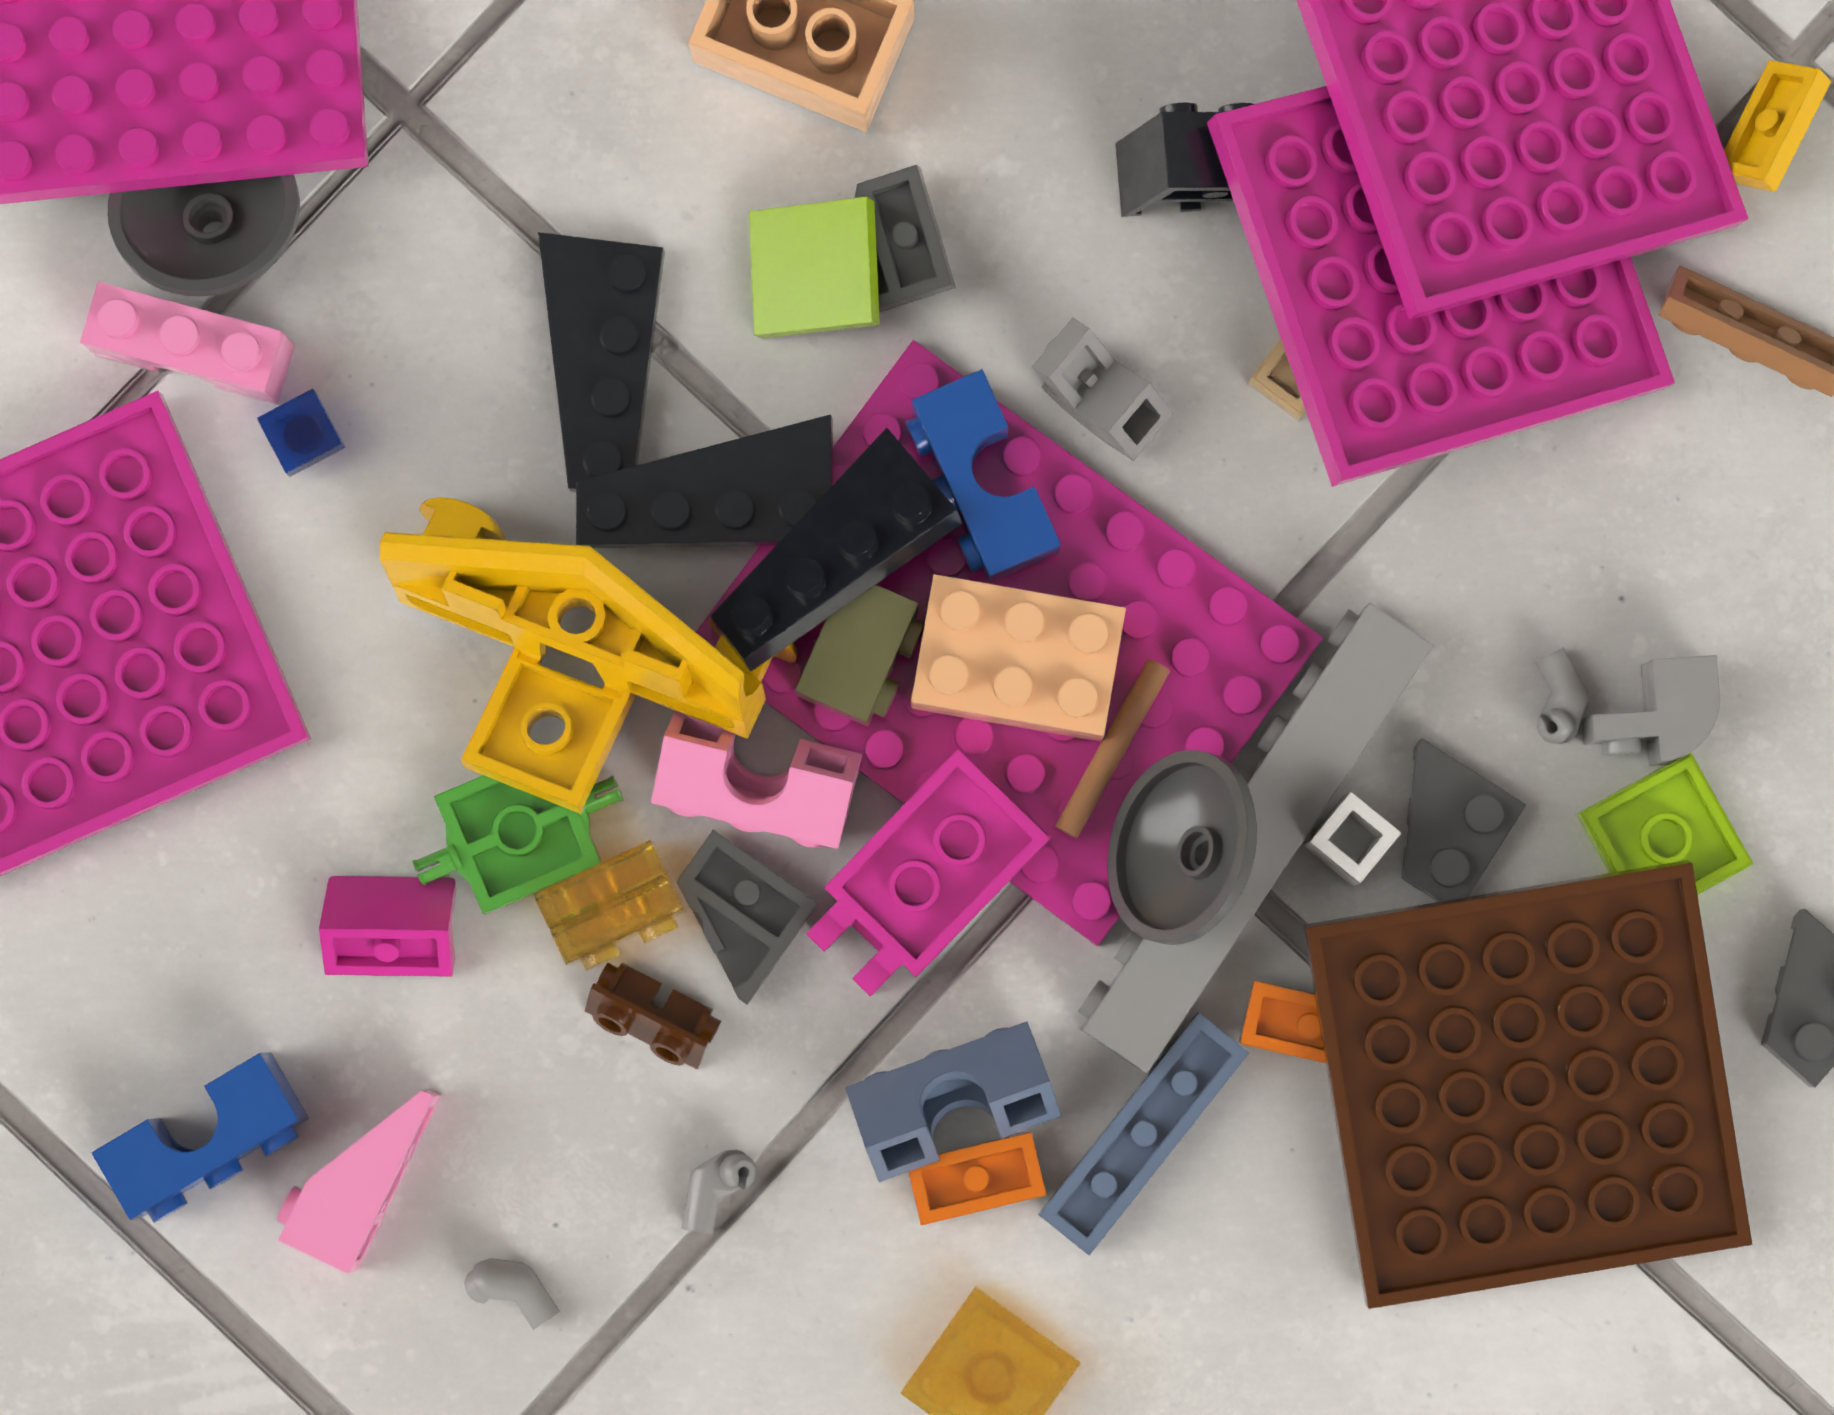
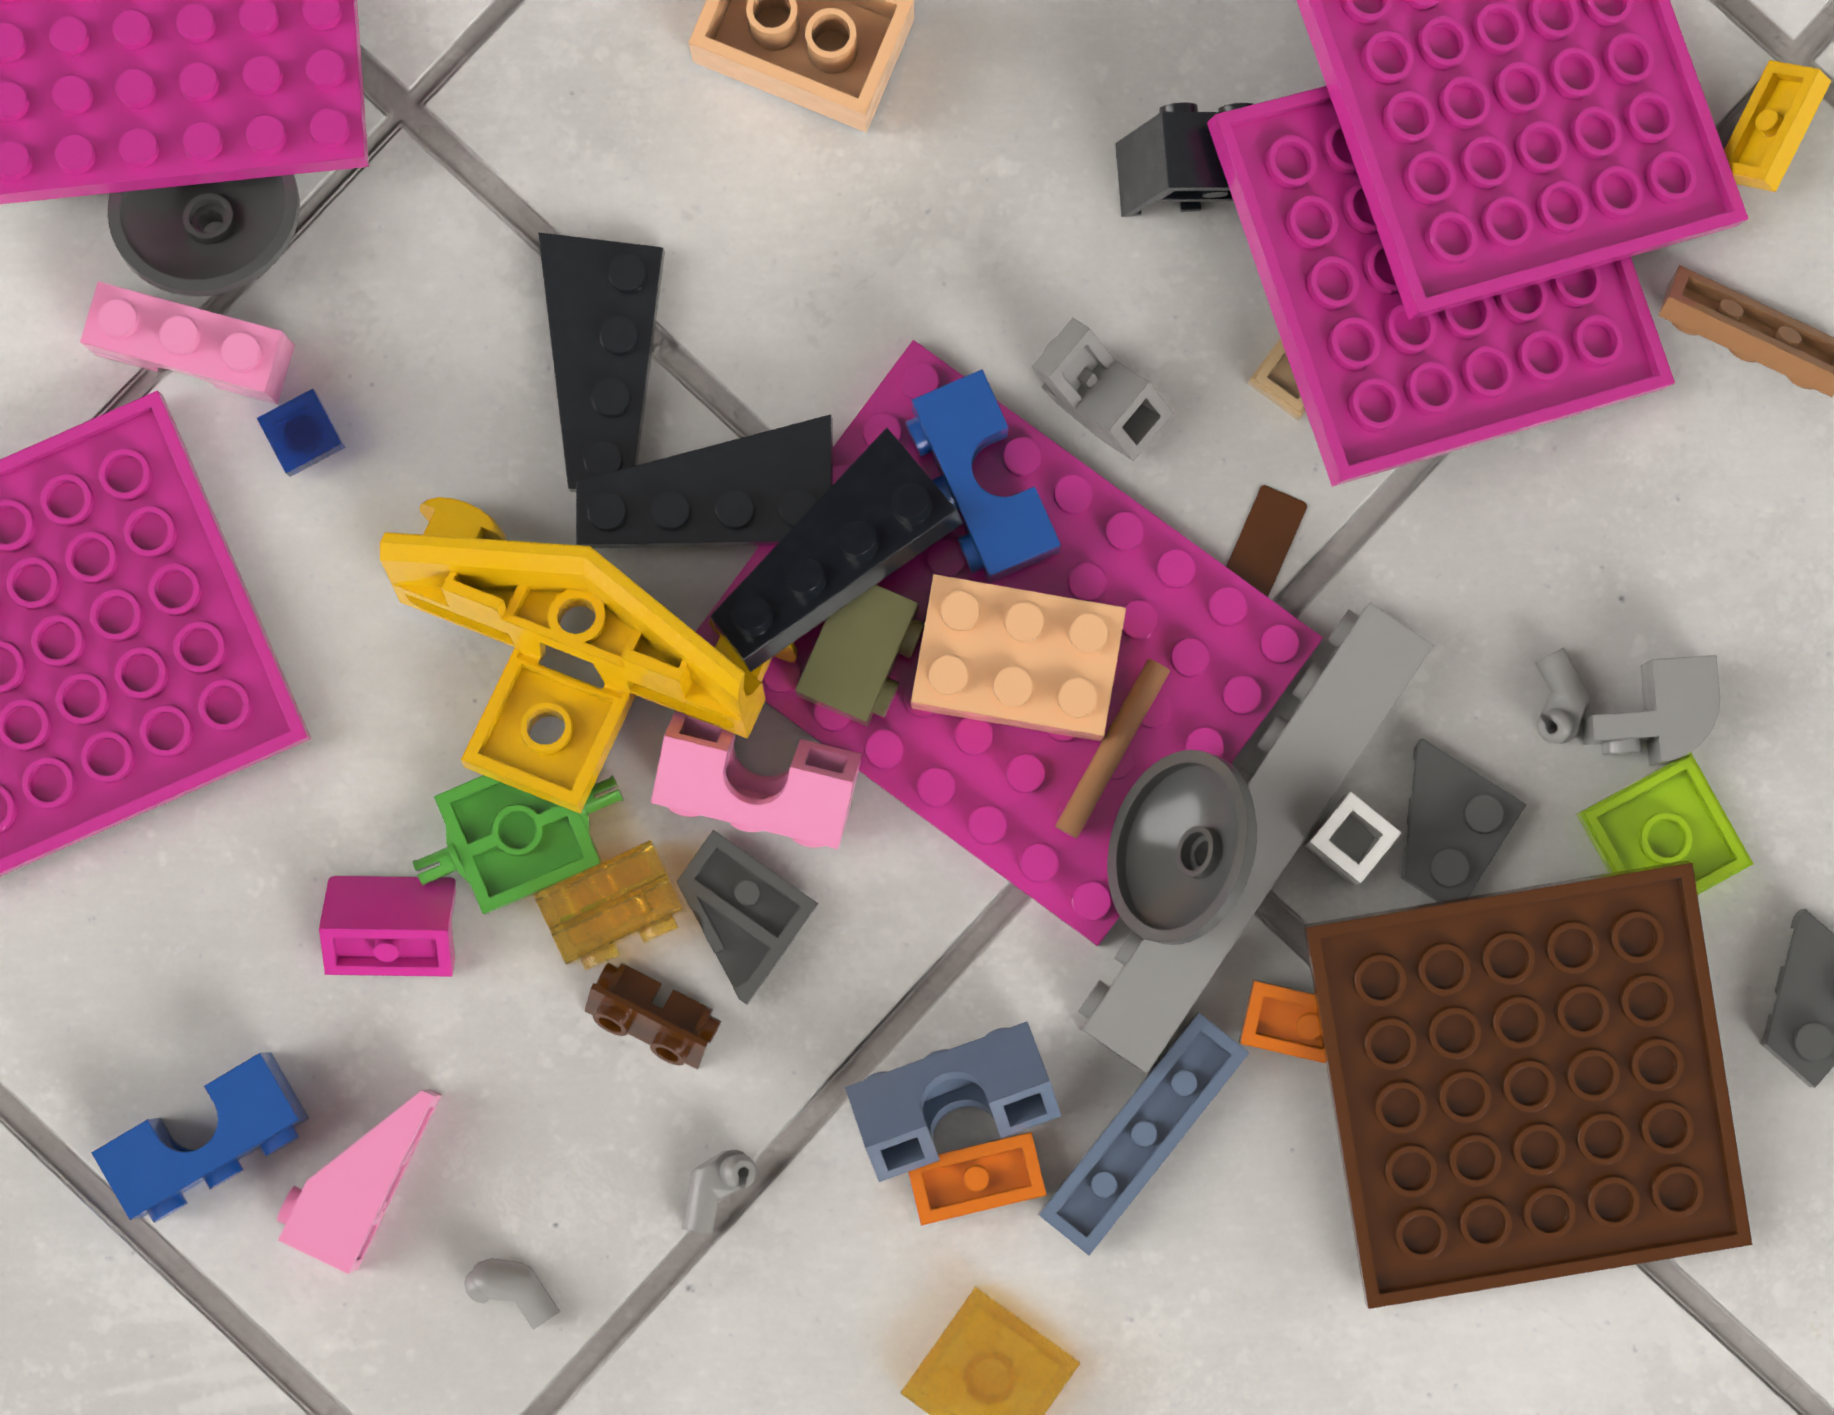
(814, 268): lime tile -> none
(908, 239): dark grey wing -> none
(929, 870): dark pink tile -> none
(1266, 538): none -> reddish brown sticker

